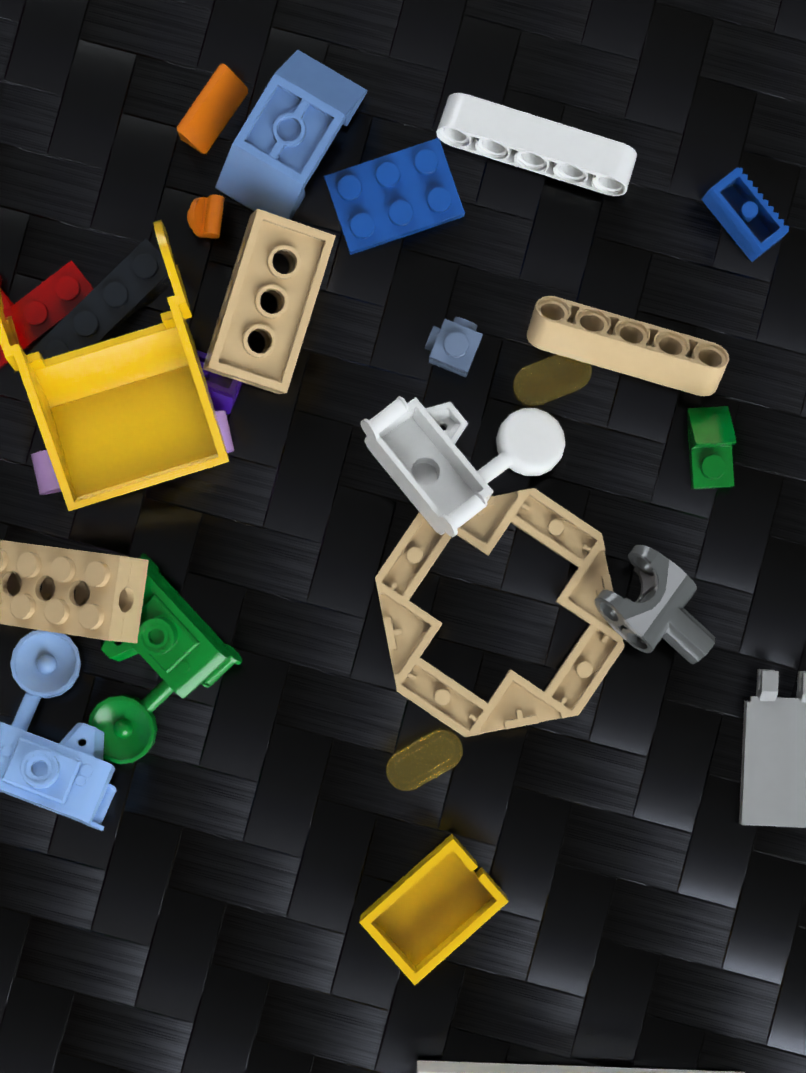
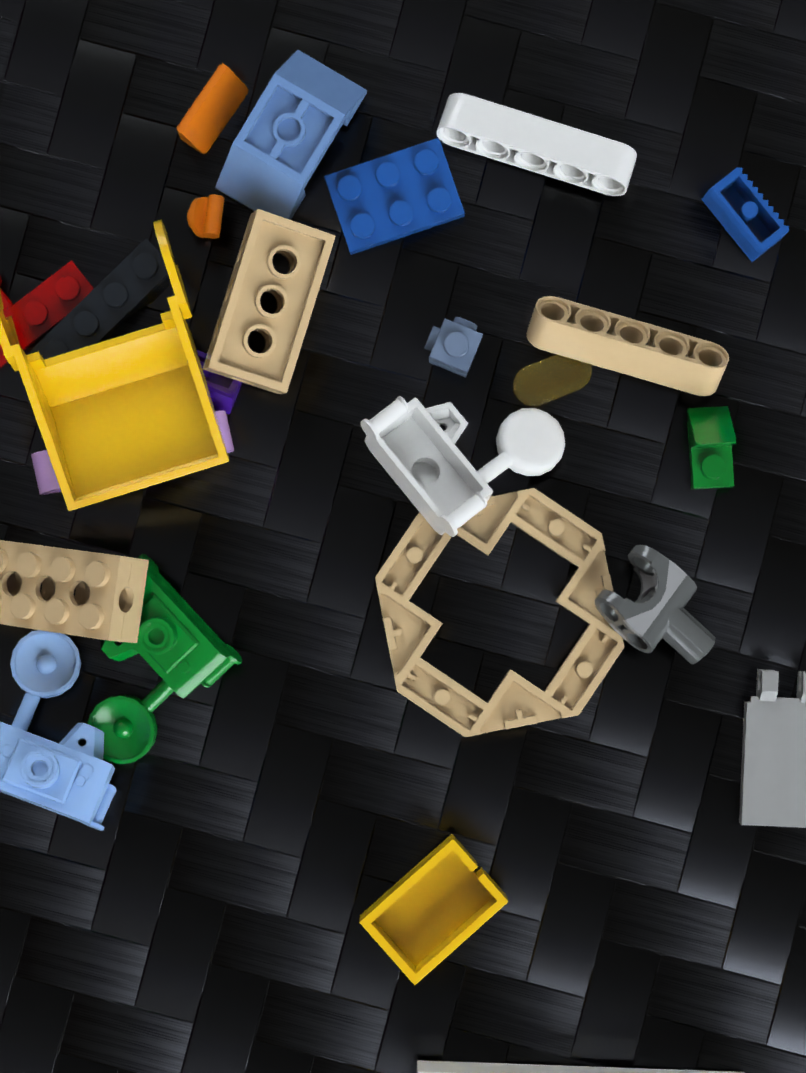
(424, 760): clear yellow tile -> none

